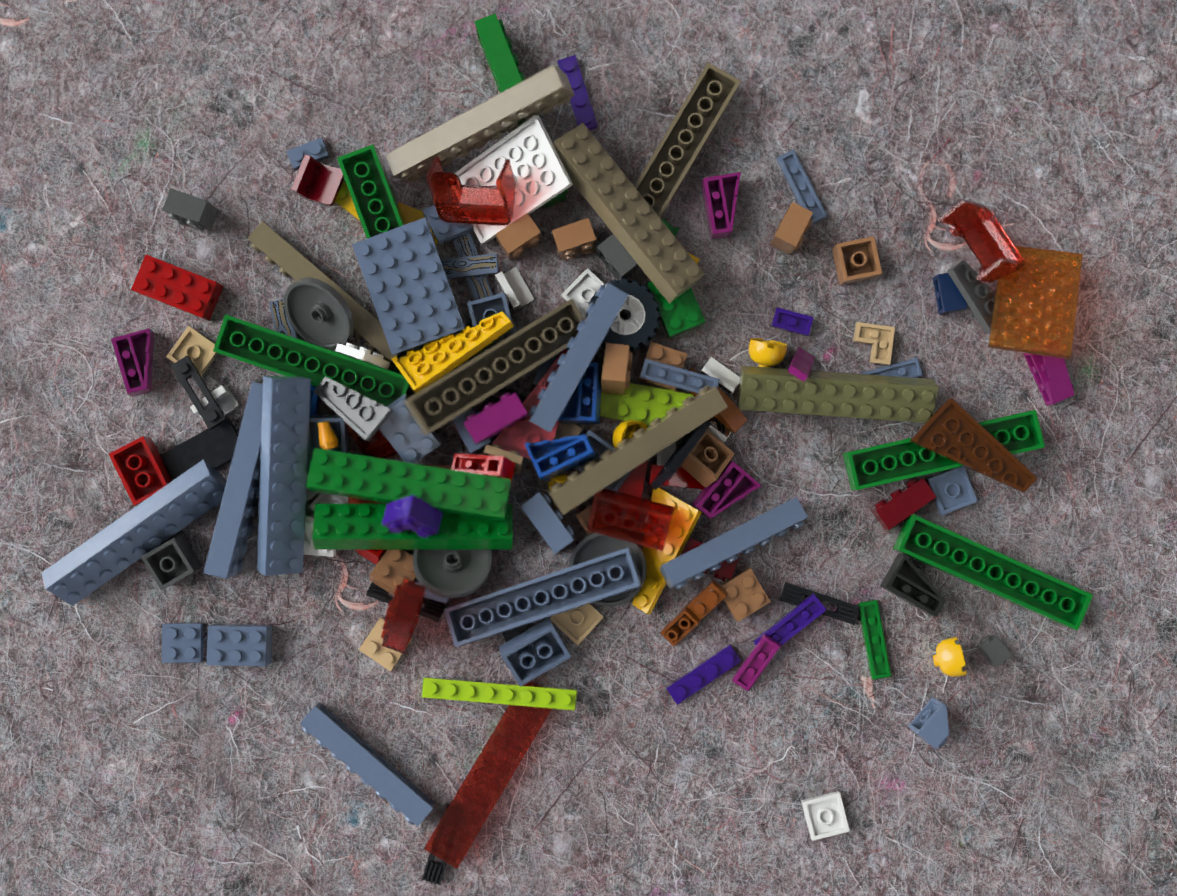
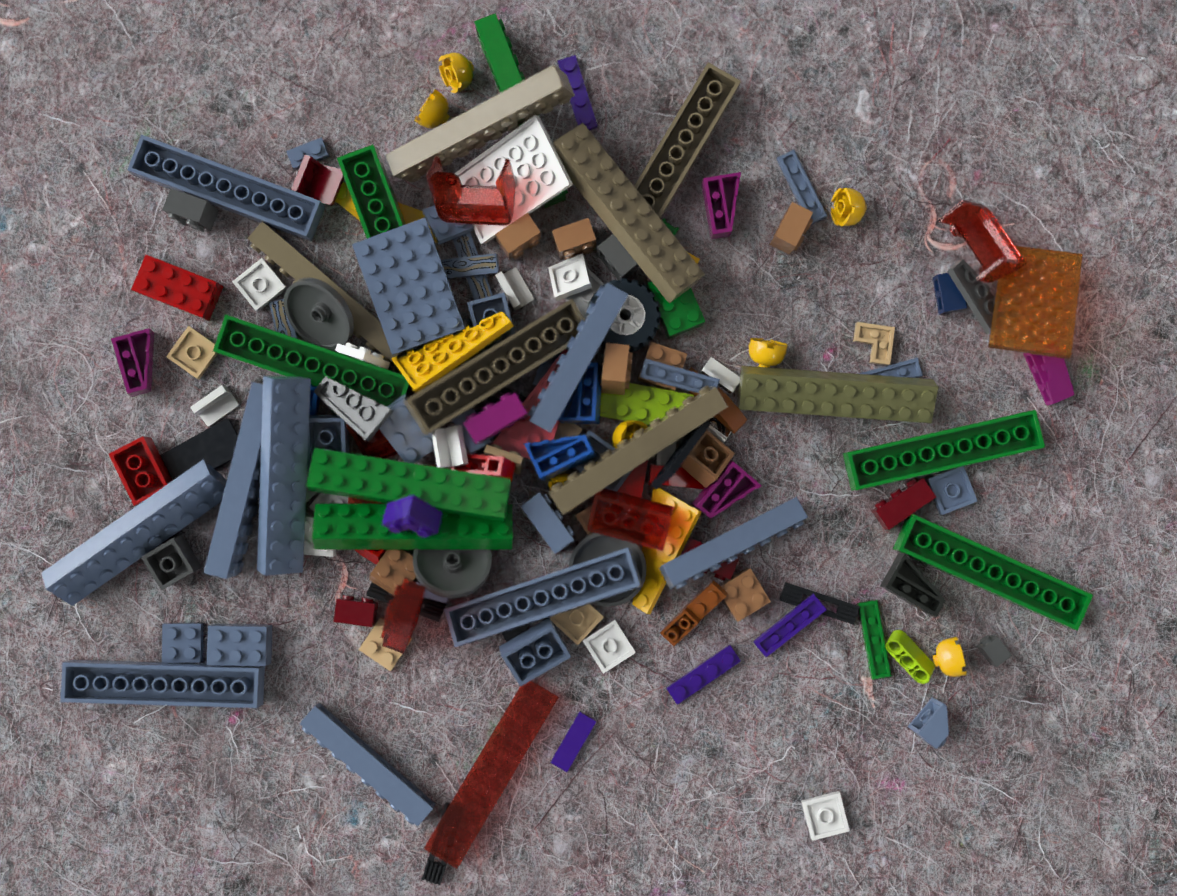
(162, 683): none -> sand blue brick
(213, 415): black container -> none
(226, 188): none -> sand blue brick
(259, 284): none -> white plate
(327, 437): light orange cone -> none
(355, 611): none -> dark red brick
(433, 111): none -> yellow cylinder
(449, 447): none -> white panel
(456, 71): none -> yellow cylinder
(499, 693): lime plate -> none
(570, 277): none -> white plate
(573, 741): none -> dark purple tile
(609, 646): none -> white plate
(756, 662): magenta tile -> none
(792, 321): dark purple plate -> none
(801, 364): magenta tile -> none
(848, 207): none -> yellow cylinder
(856, 260): medium nougat brick -> none
(910, 656): none -> lime beam
(963, 440): reddish brown wing -> none

